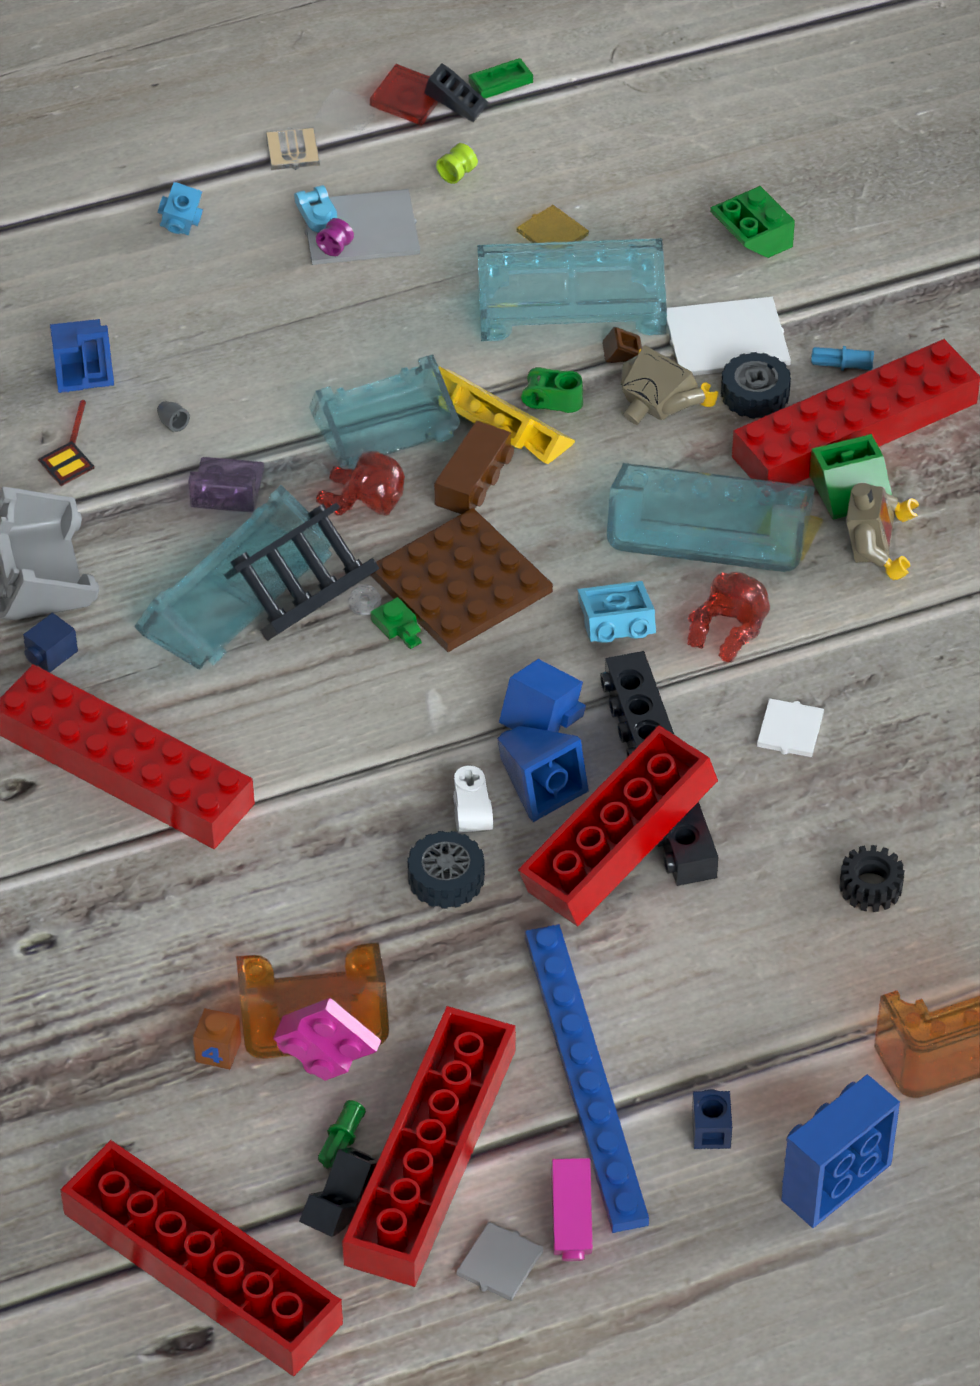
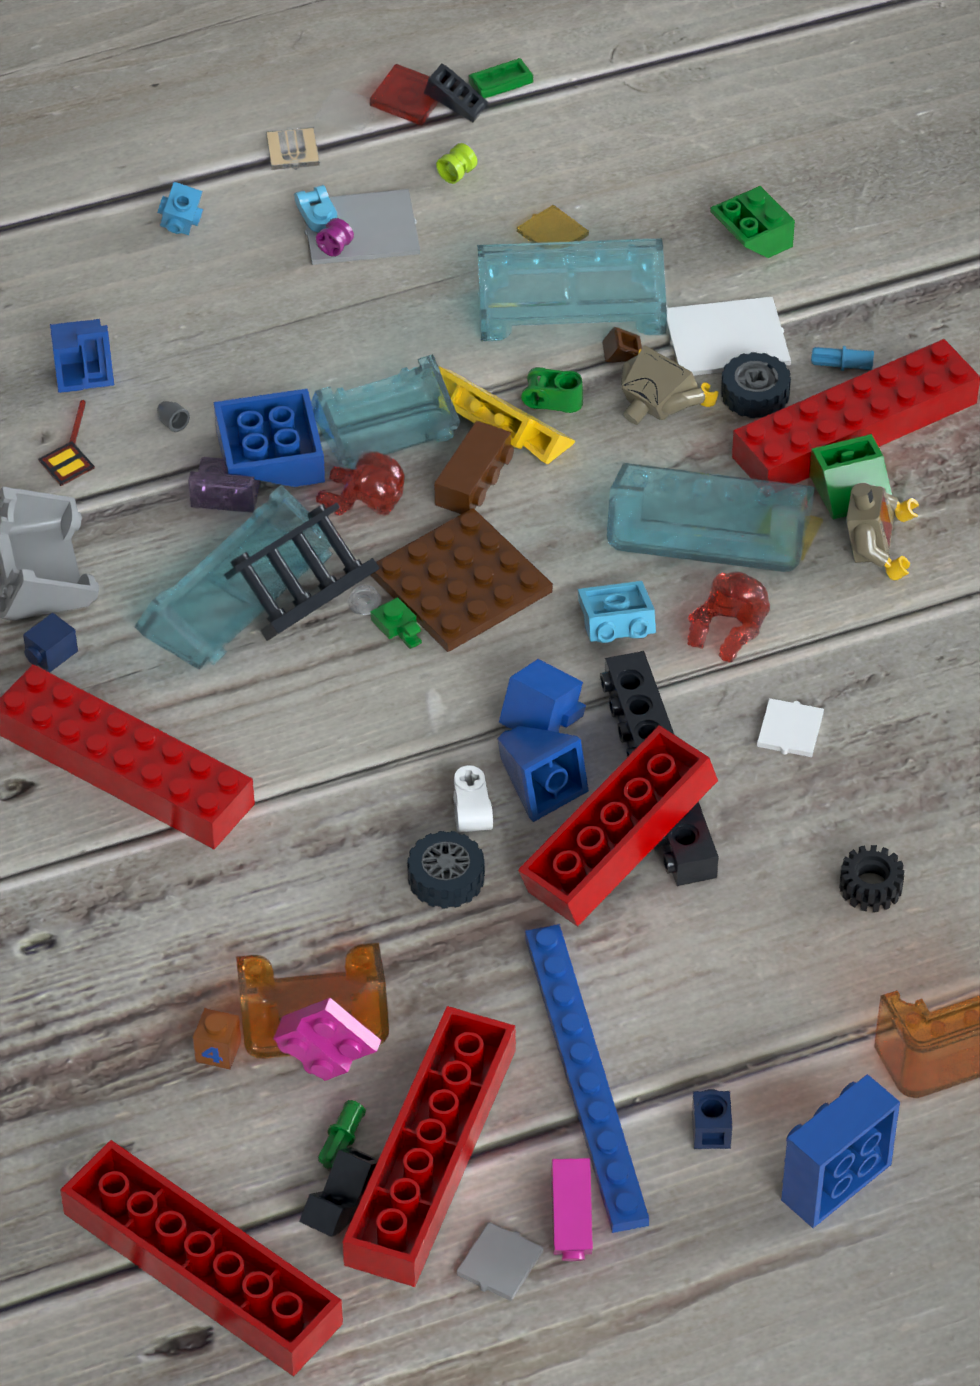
(271, 438): none -> blue slope

